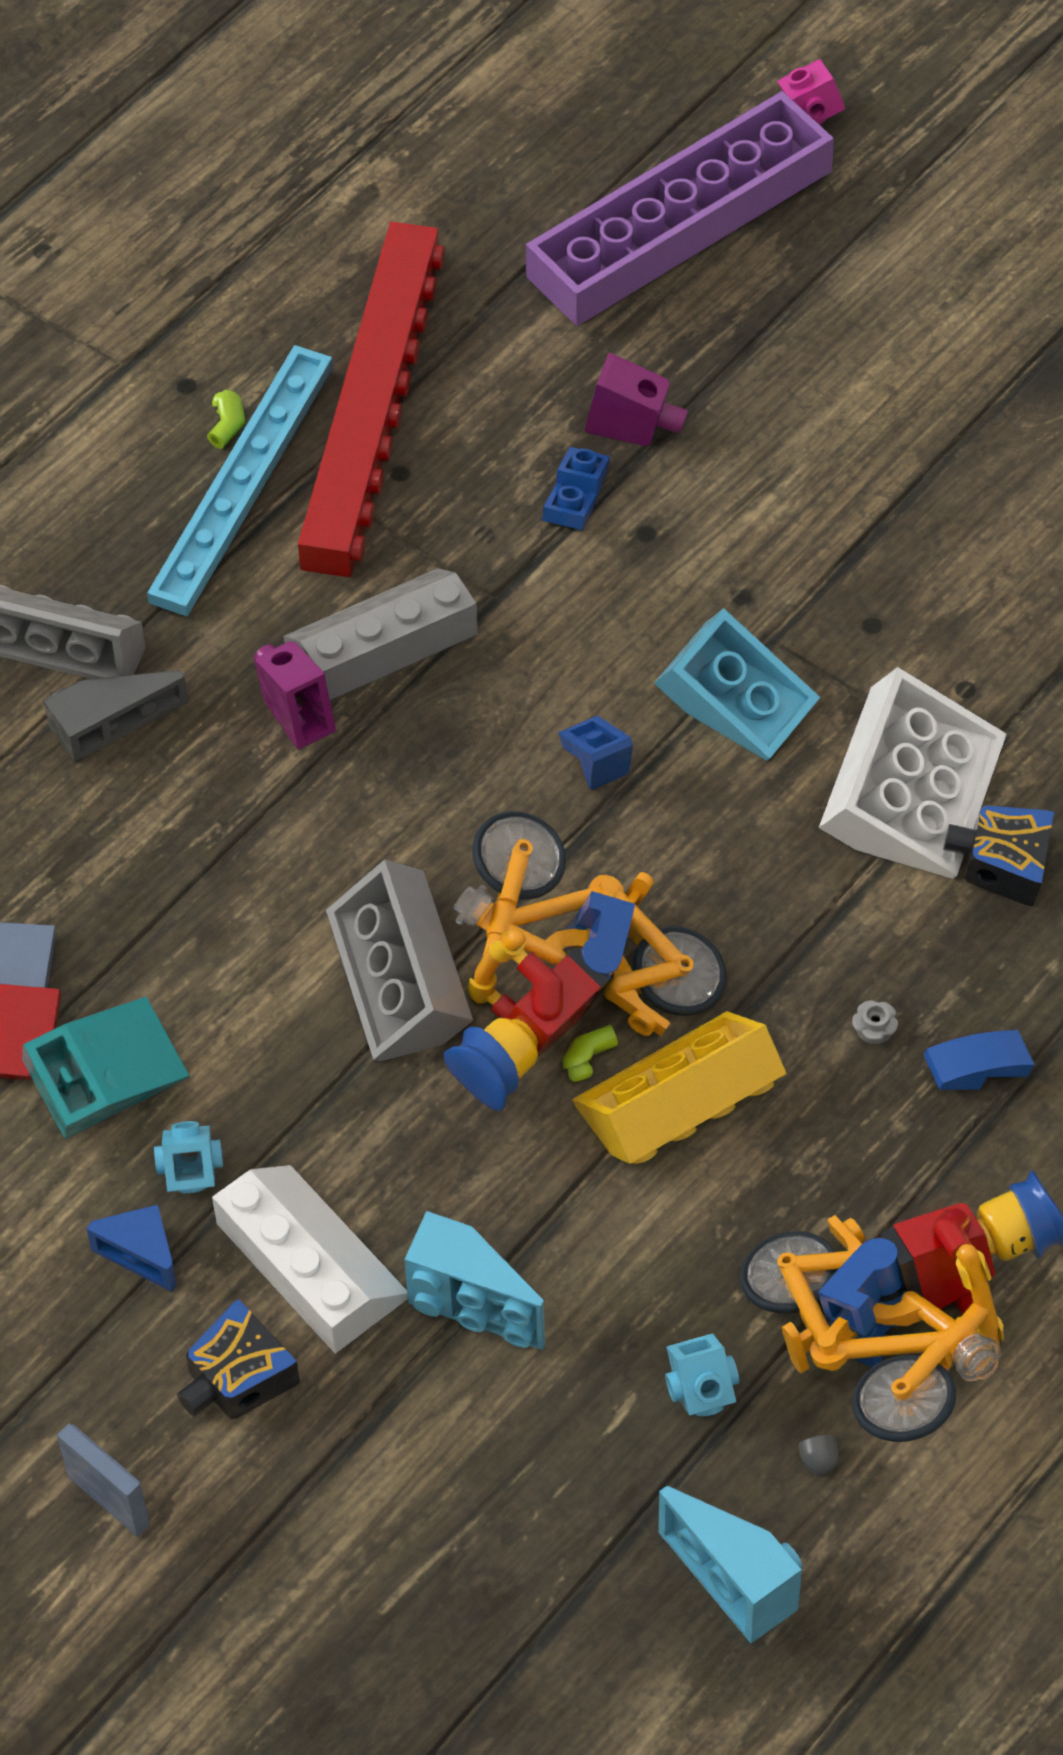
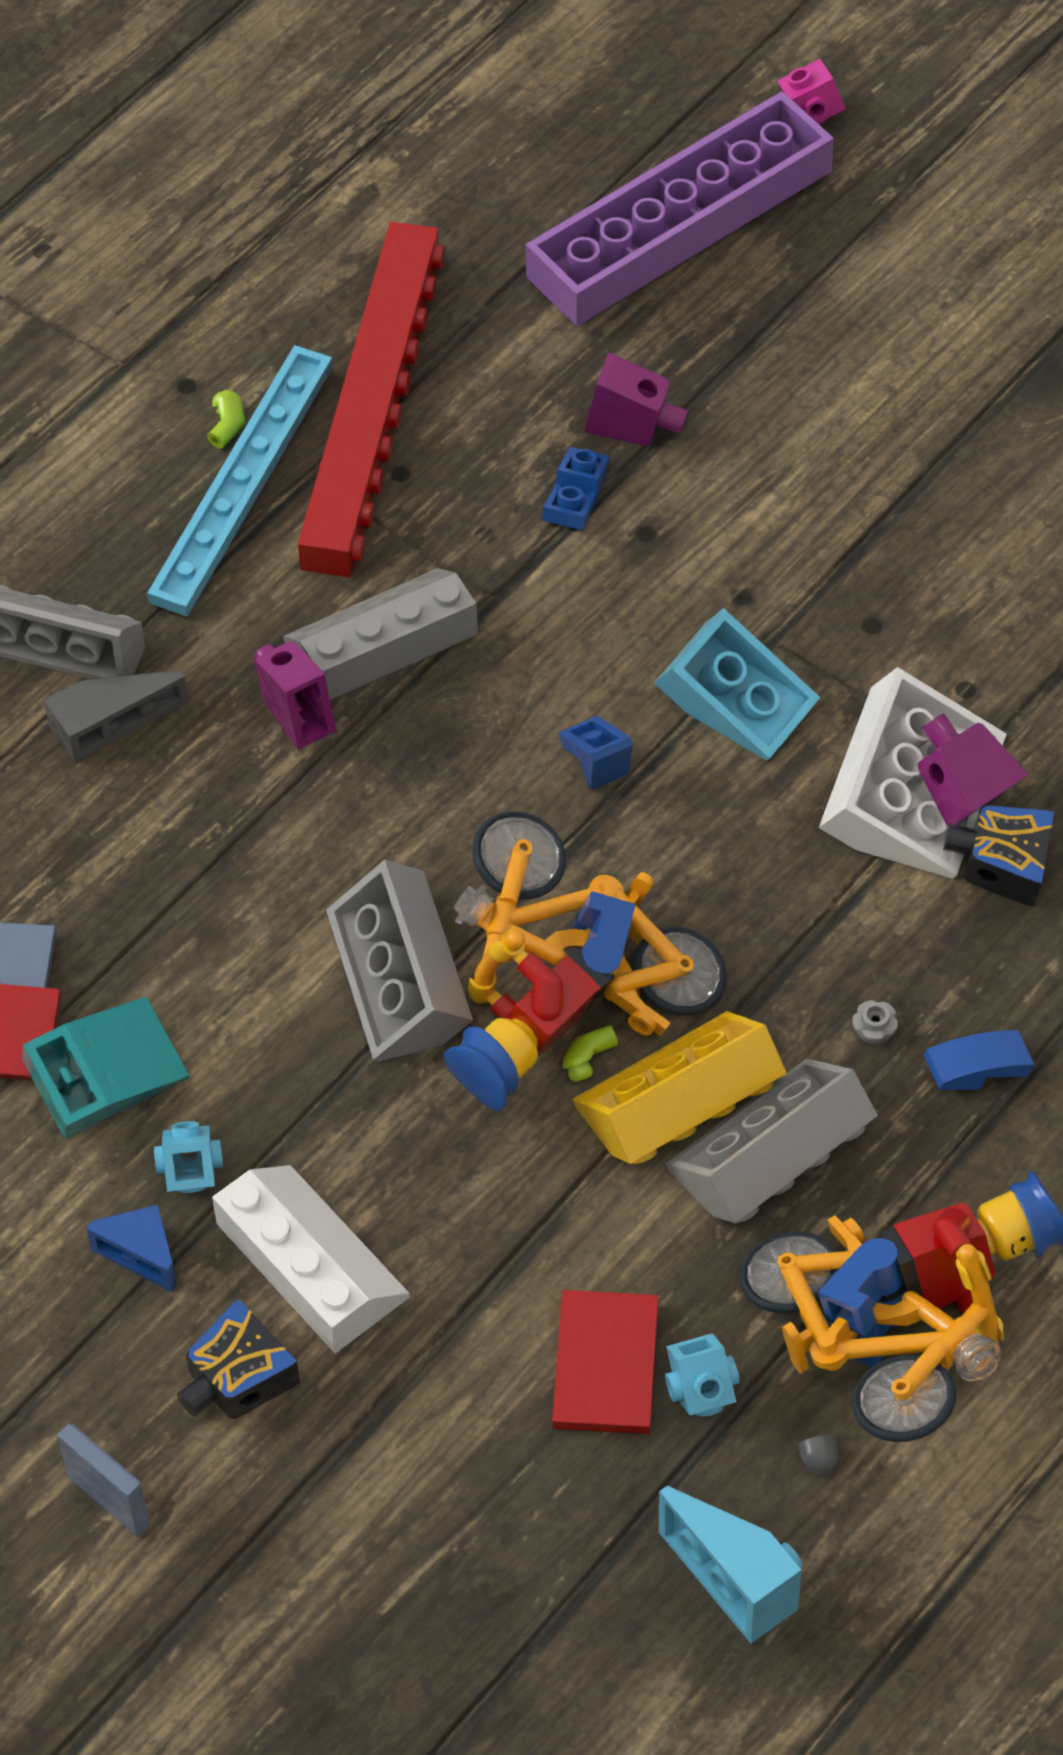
(466, 1280): medium azure slope -> none
(605, 1362): none -> red tile
(773, 1139): none -> light grey slope
(965, 768): none -> magenta torso

